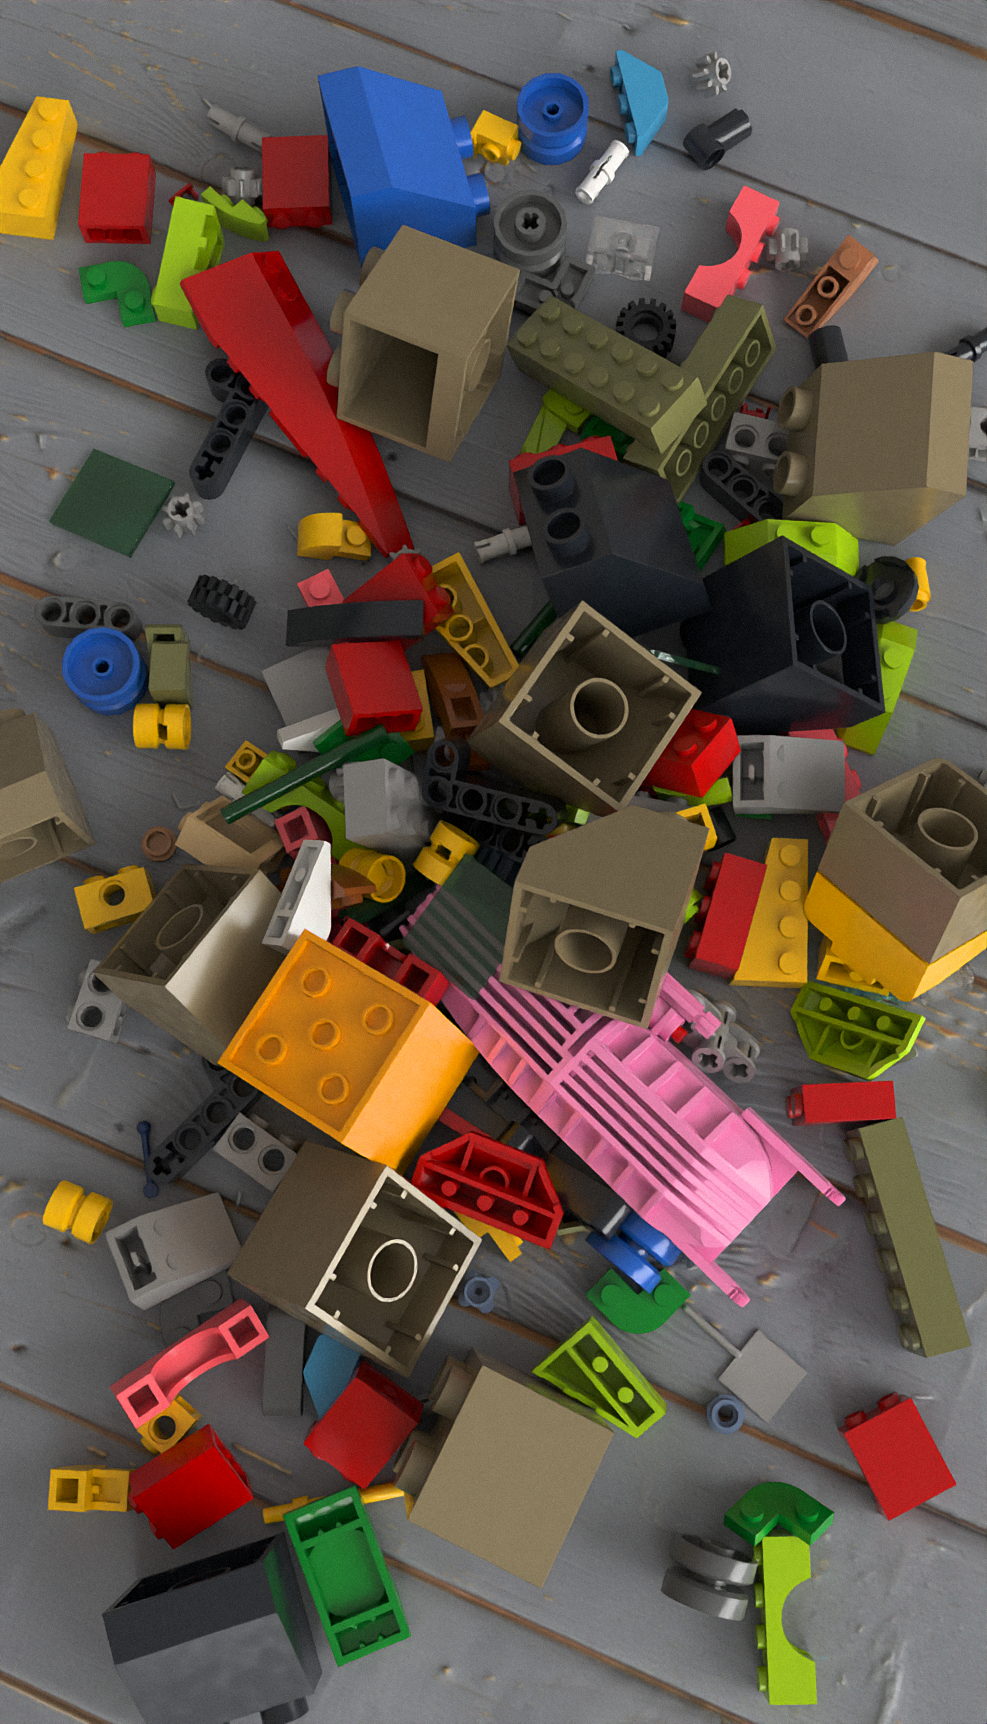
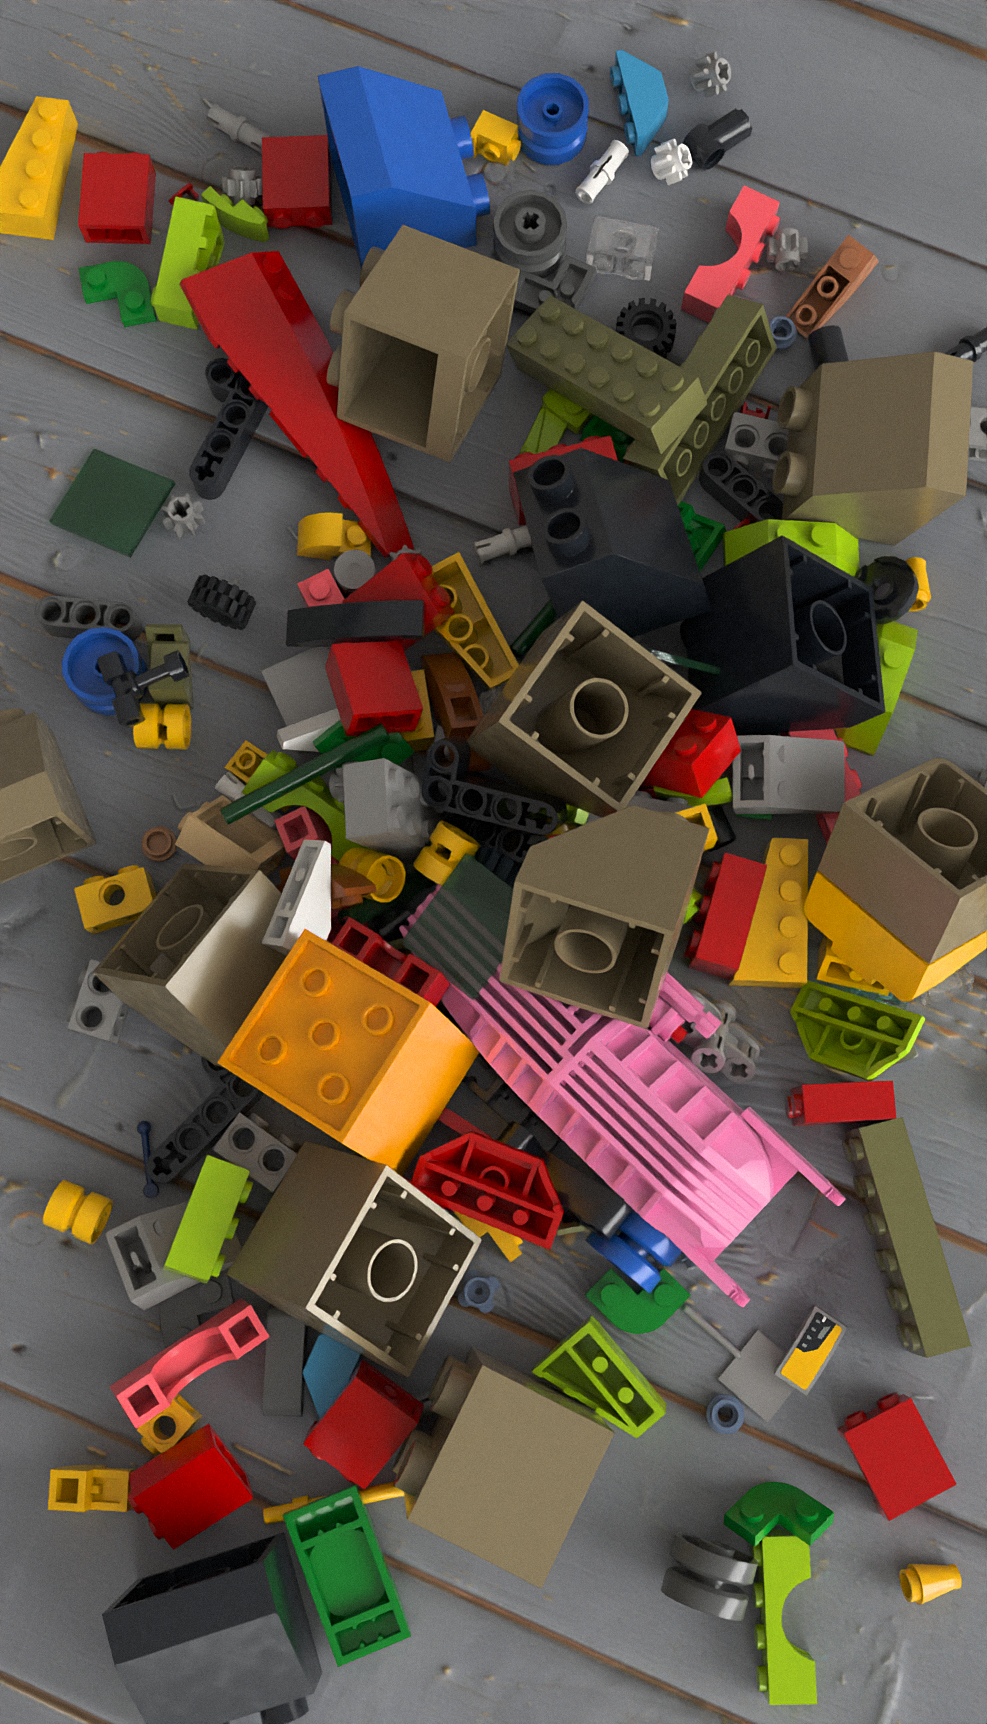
(129, 686): none -> black bar
(208, 1220): none -> lime wedge
(353, 570): none -> light grey piece
(671, 161): none -> white gear
(787, 328): none -> sand blue plate
(810, 1350): none -> slope
(927, 1581): none -> yellow cone

